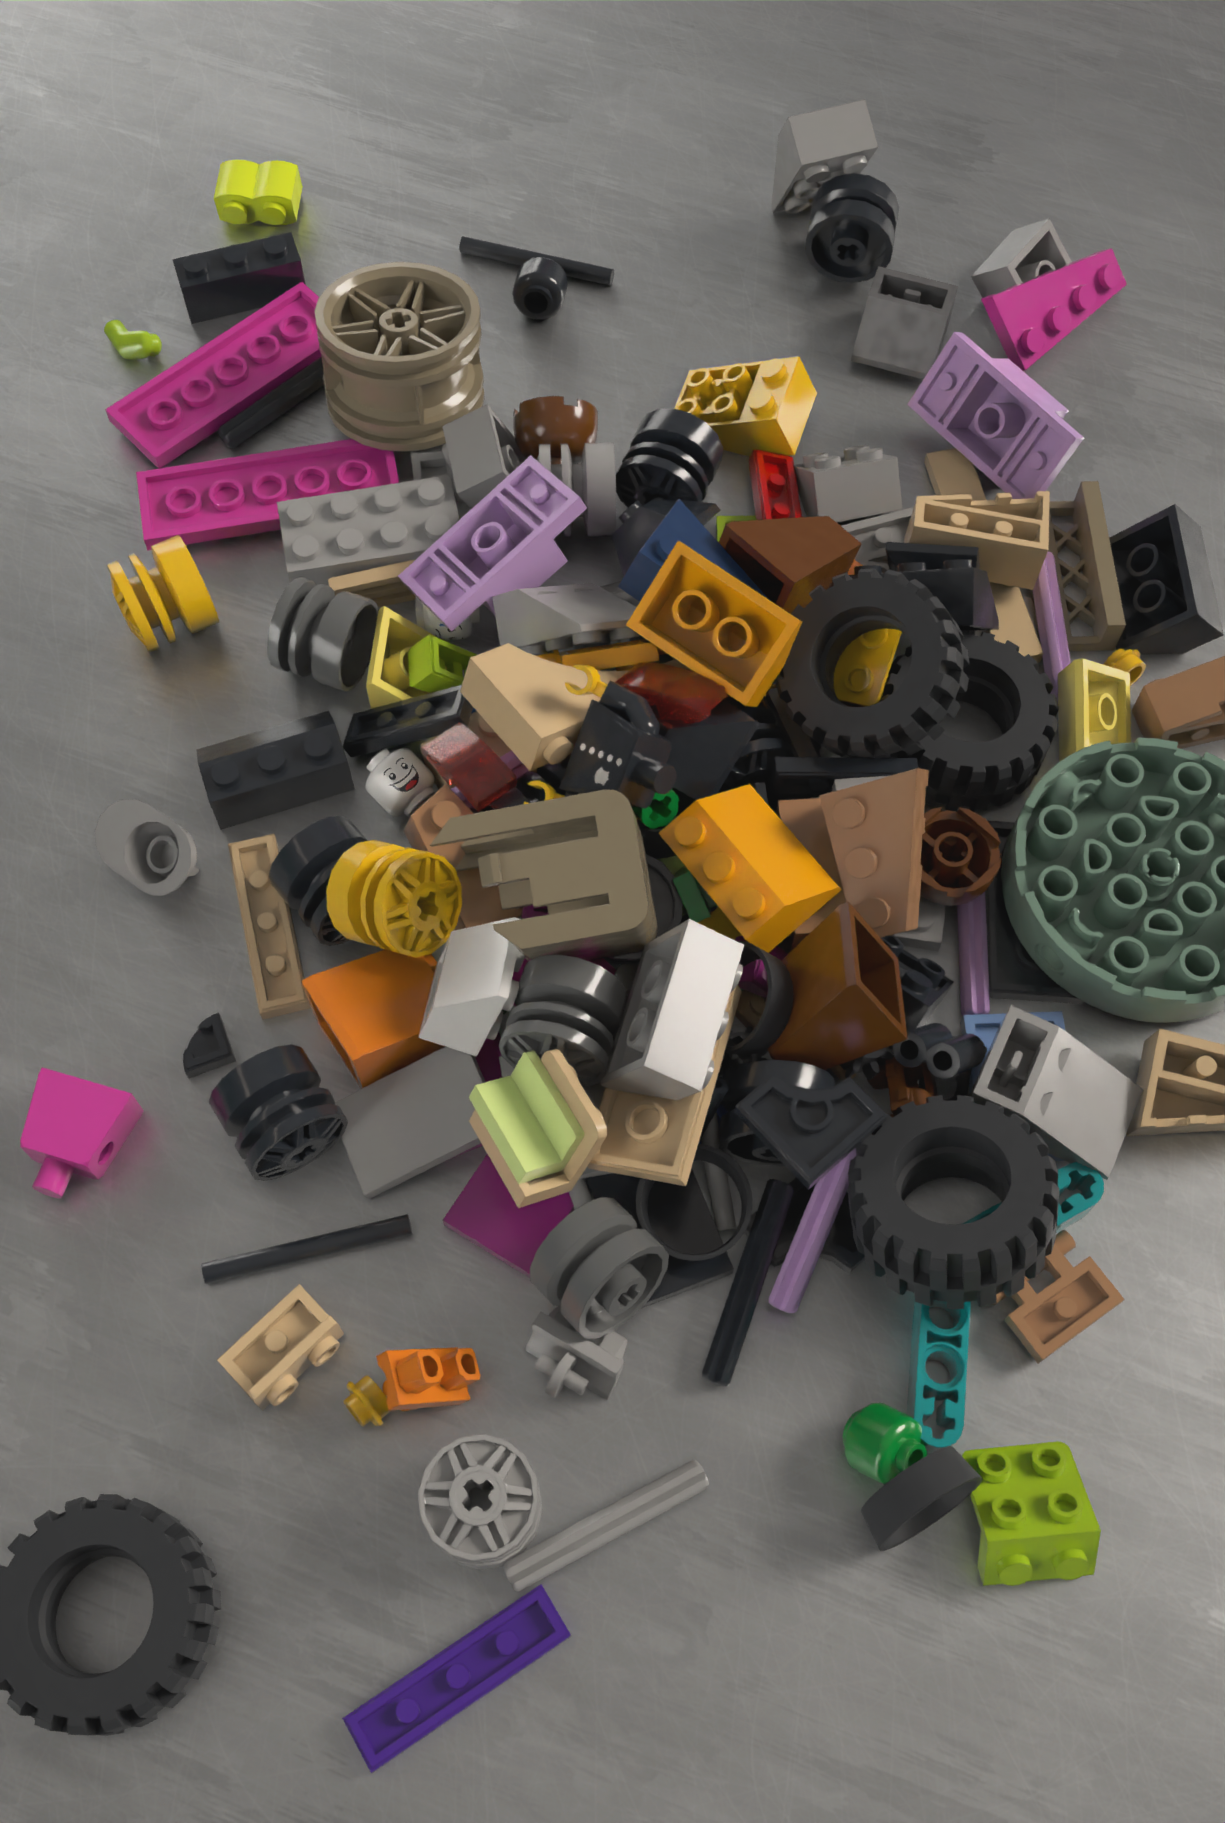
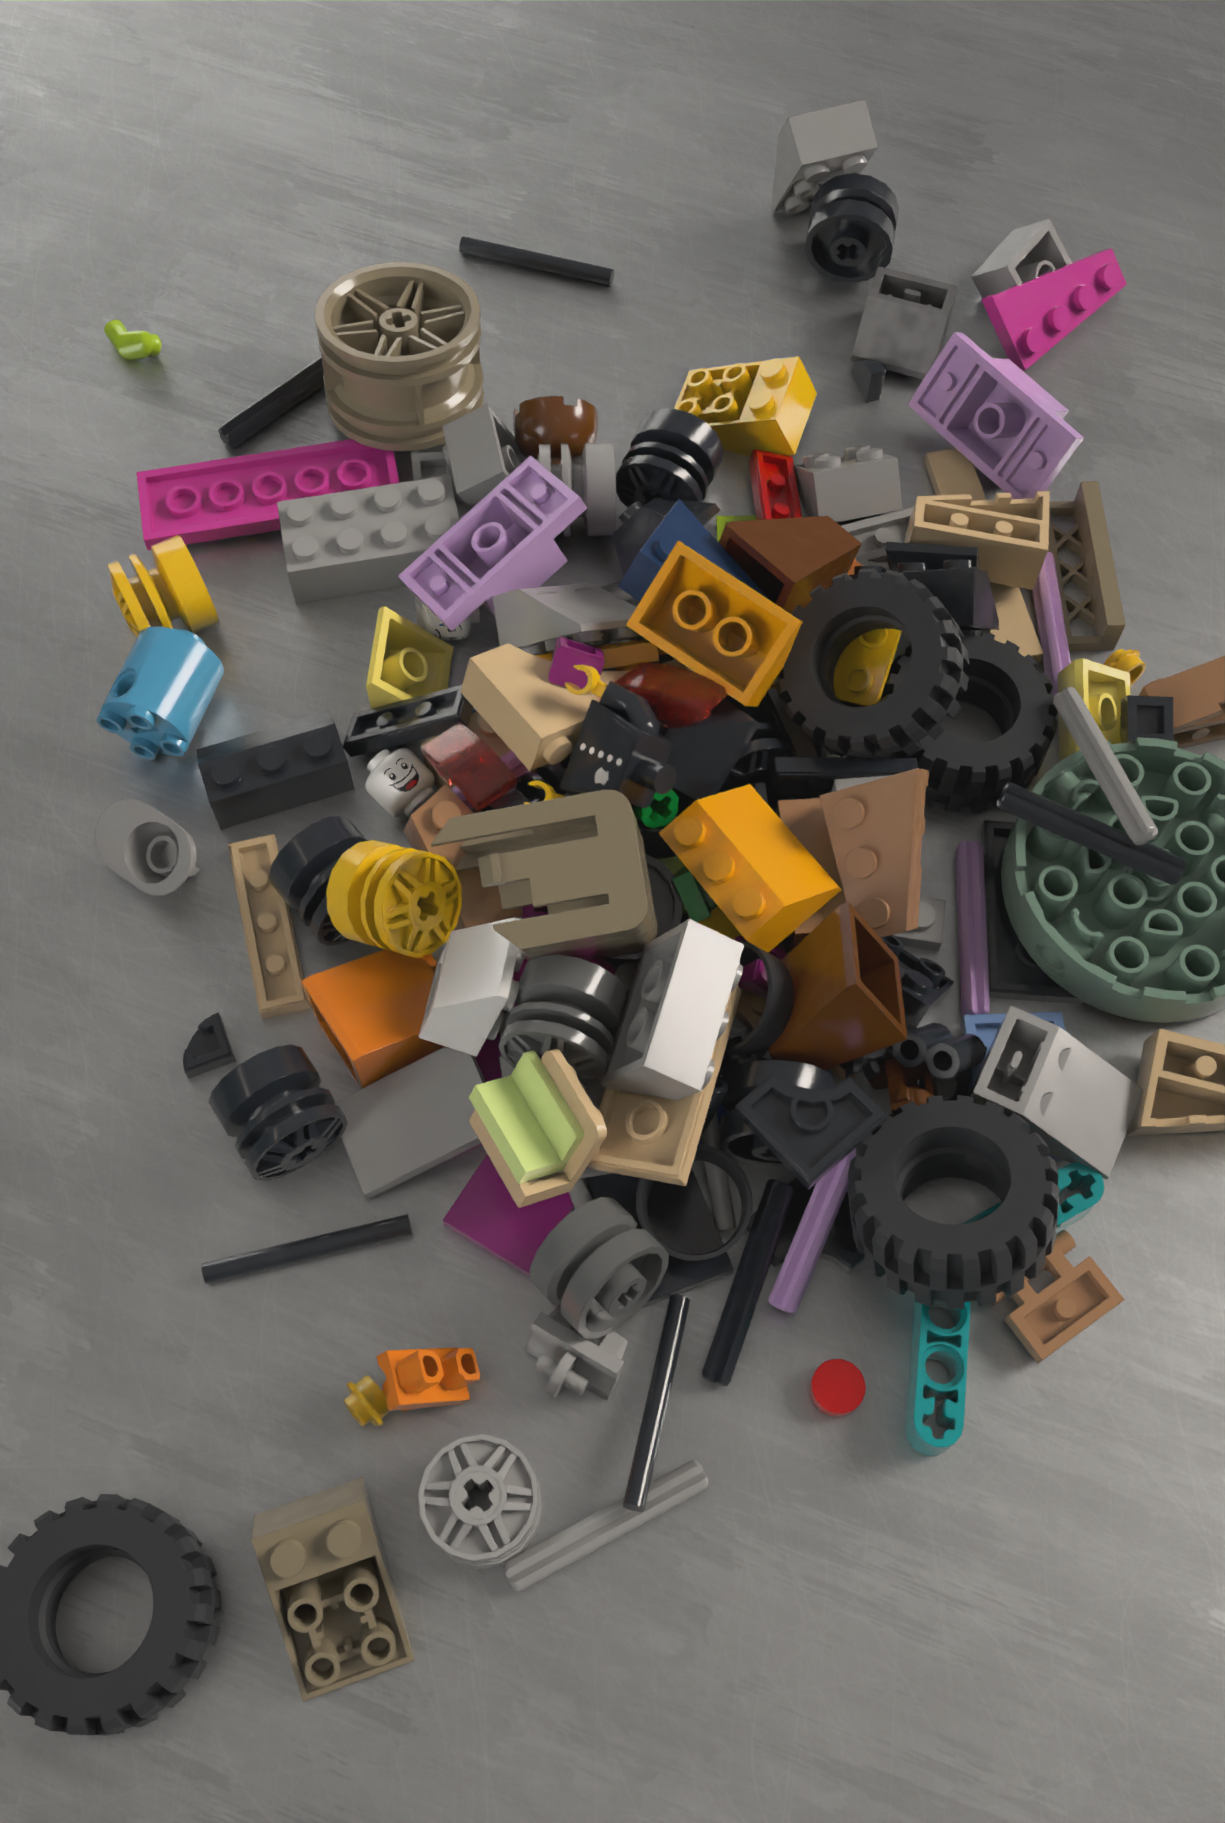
(75, 1128): dark pink torso -> none
(162, 692): none -> dark azure cylinder
(220, 378): dark pink plate -> none
(238, 276): black slope -> none
(258, 192): neon yellow brick -> none
(282, 1348): tan bracket -> none
(322, 633): dark grey wheel -> none
(331, 1588): none -> dark tan slope
(378, 584): tan tile -> none
(428, 663): lime slope -> none
(456, 1678): dark purple tile -> none
(540, 288): black head -> none
(571, 653): none -> magenta slope
(656, 1404): none -> black bar
(837, 1387): none -> red tile
(869, 379): none -> black tile
(882, 1441): green head -> none
(919, 1497): black tyre -> none
(957, 856): reddish brown cylinder -> none
(1032, 1514): lime bracket -> none
(1091, 833): none -> black axle
(1105, 766): none -> light grey axle
(1146, 718): none -> black tile
(1165, 585): black slope -> none

